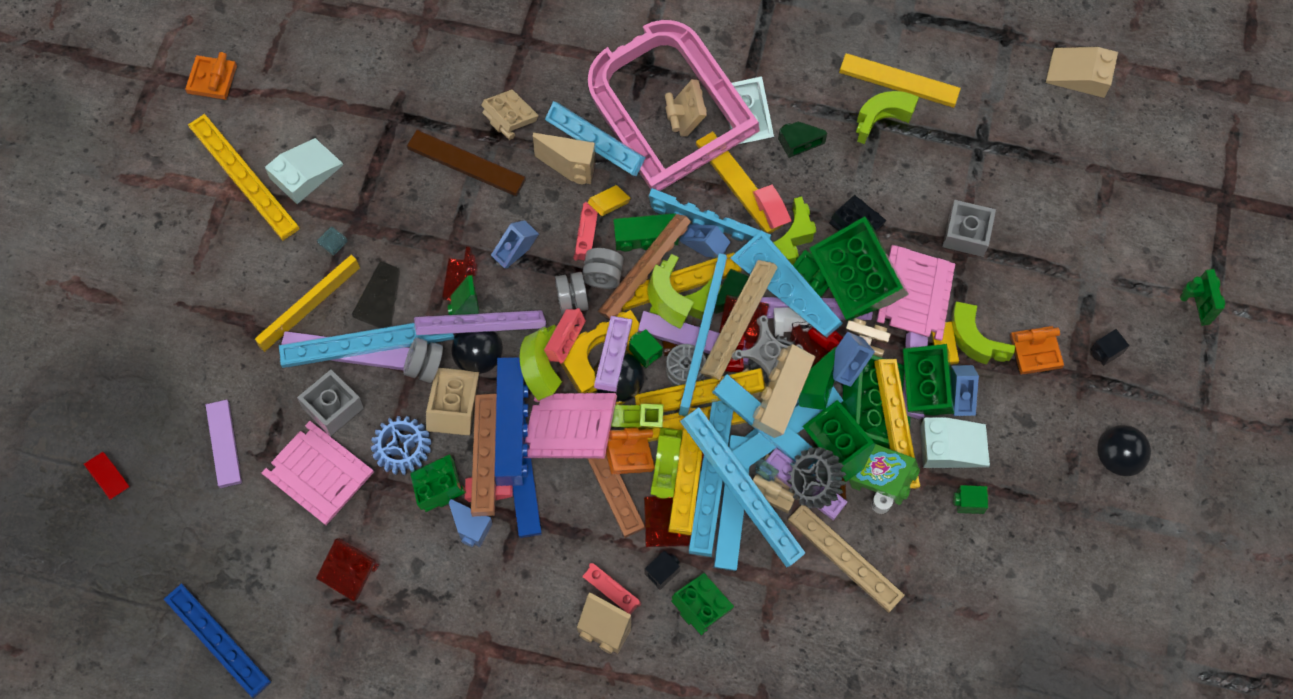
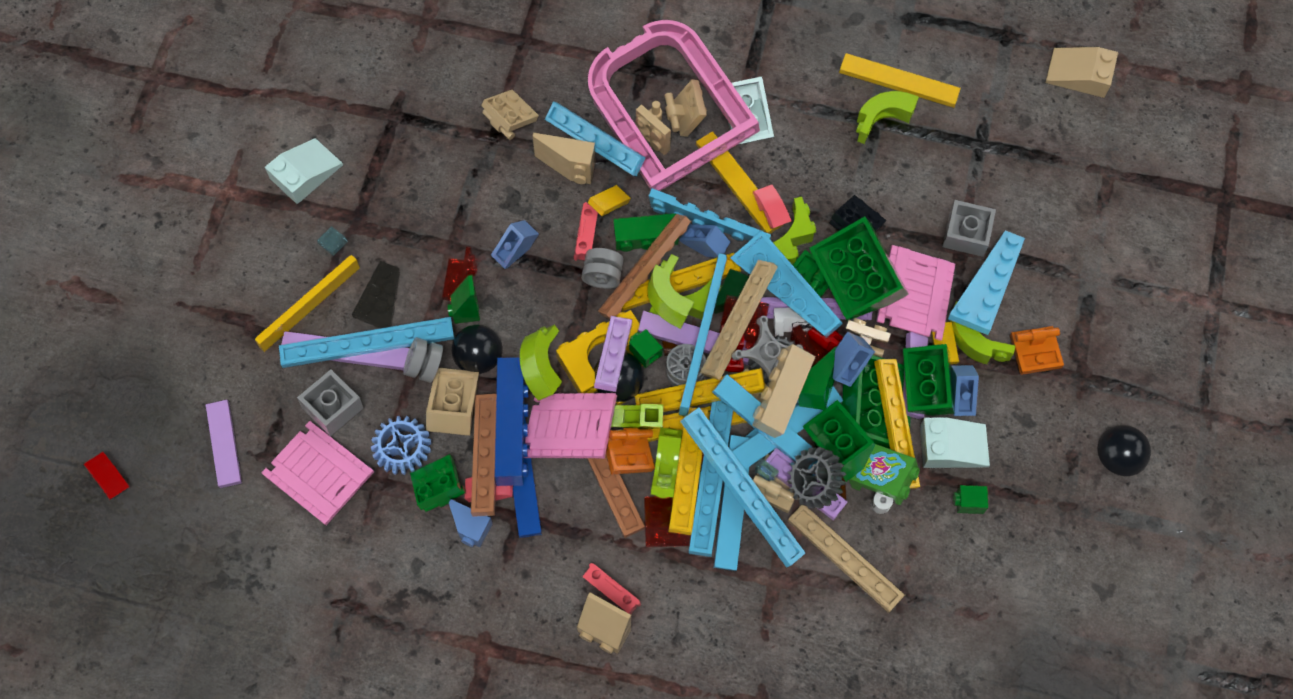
(211, 76): orange plate -> none
(217, 641): blue tile -> none
(243, 177): yellow tile -> none
(346, 569): clear red plate -> none
(466, 163): reddish brown tile -> none
(479, 322): lavender tile -> none
(564, 335): coral piece -> none
(571, 292): light grey wheel -> none
(652, 128): none -> tan plate
(663, 569): black brick -> none
(701, 603): green plate -> none
(800, 138): dark green slope -> none
(985, 292): none -> medium azure wing
(1109, 347): black brick -> none
(1206, 295): green plate -> none

